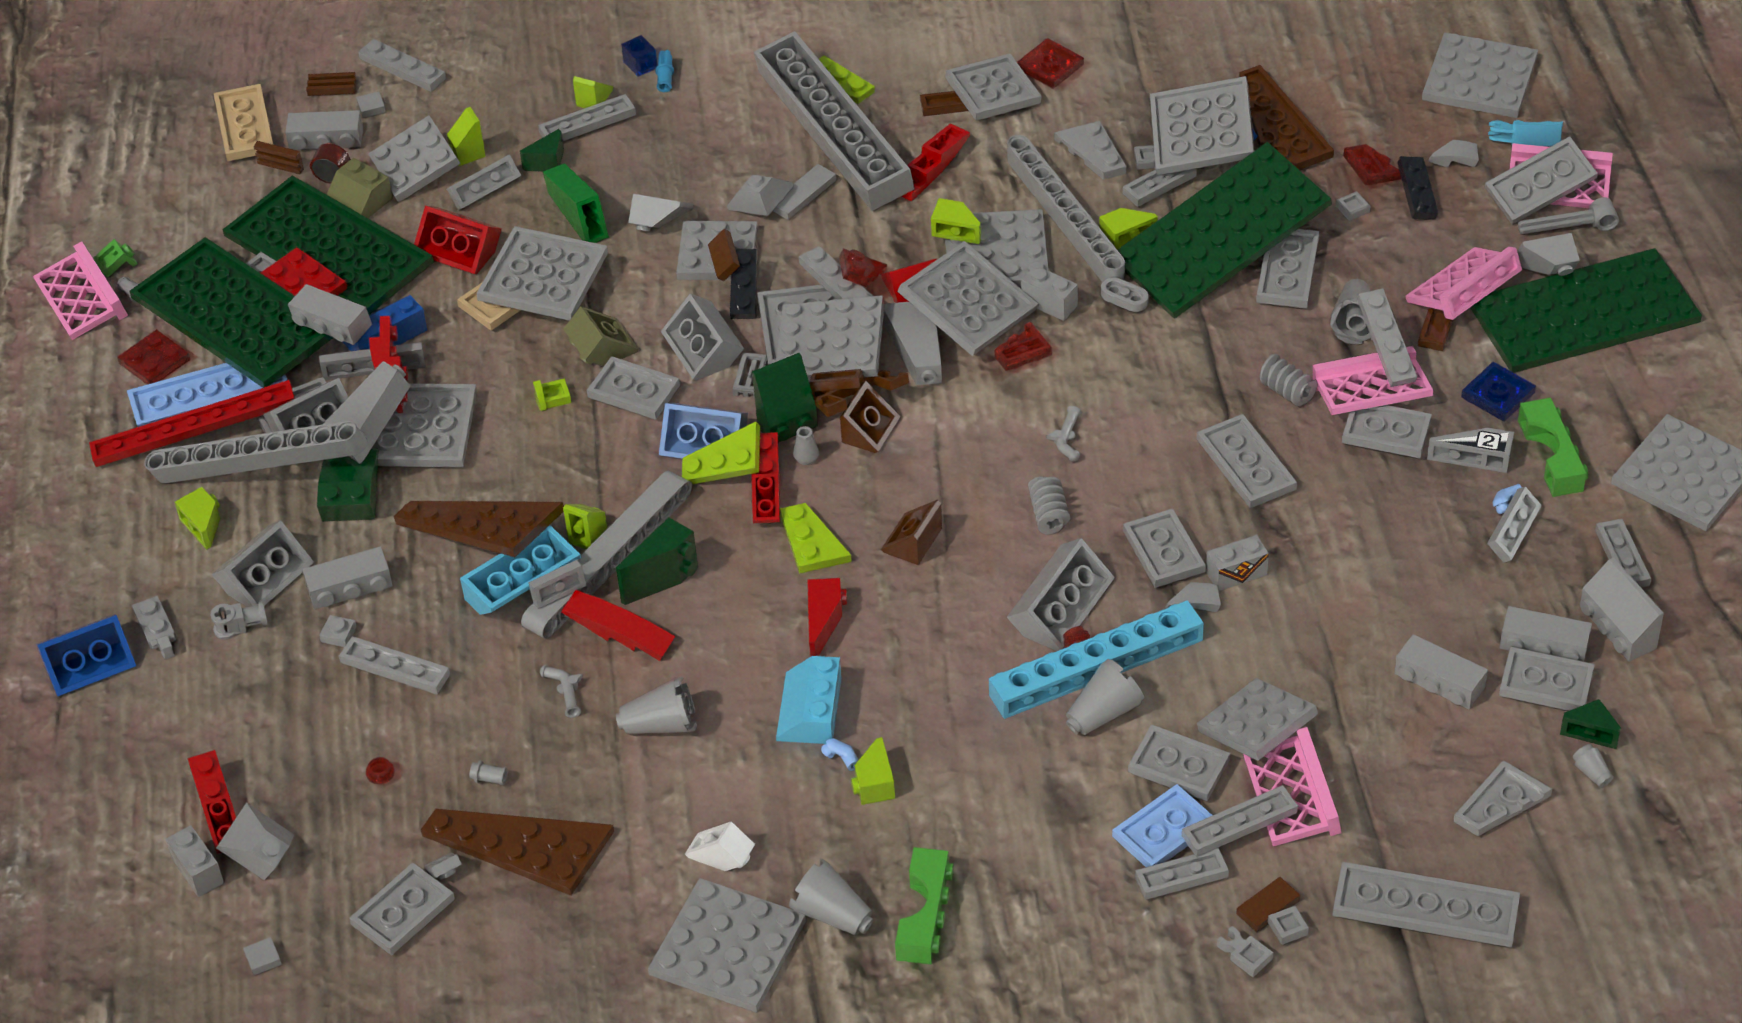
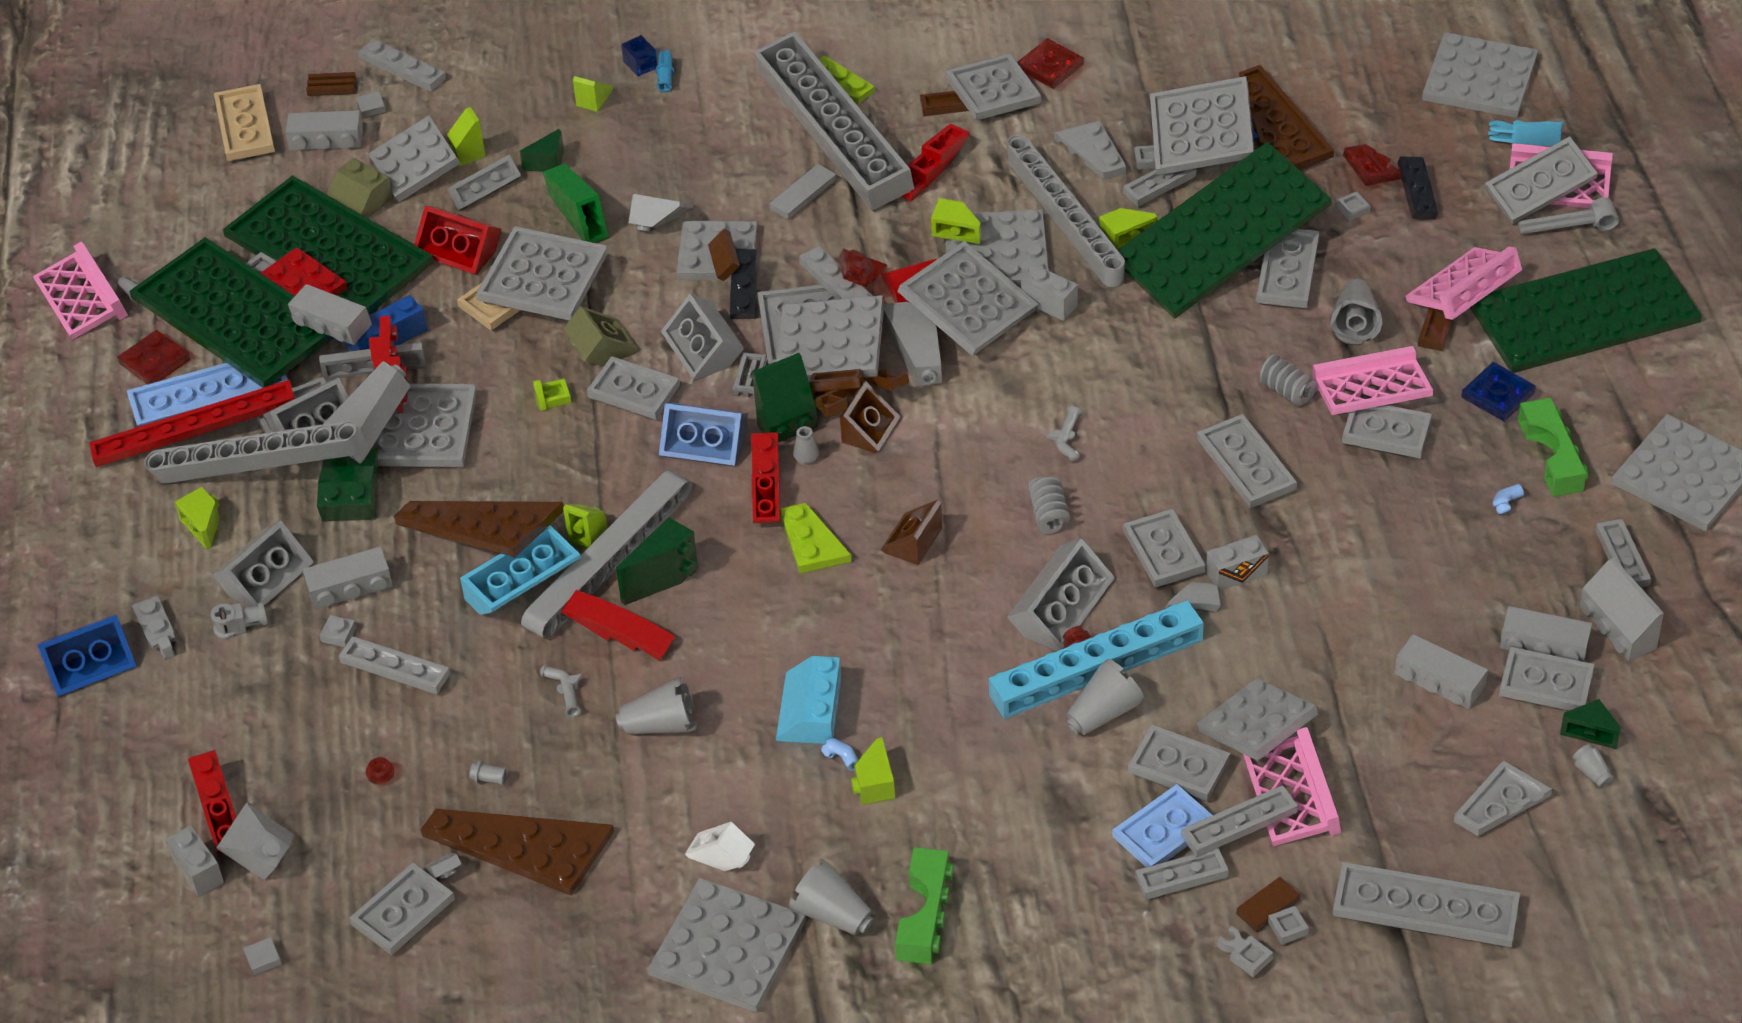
(114, 256): bright green bracket -> none
(278, 157): reddish brown tile -> none
(327, 161): piece -> none
(557, 584): light grey plate -> none
(590, 118): light grey plate -> none
(725, 458): lime wing -> none
(760, 195): light grey slope -> none
(824, 610): red slope -> none
(1023, 349): clear red wing -> none
(1124, 294): light grey plate -> none
(1387, 337): light grey plate -> none
(1457, 151): light grey slope -> none
(1475, 448): light grey slope -> none
(1514, 524): light grey plate -> none
(1549, 255): light grey slope -> none

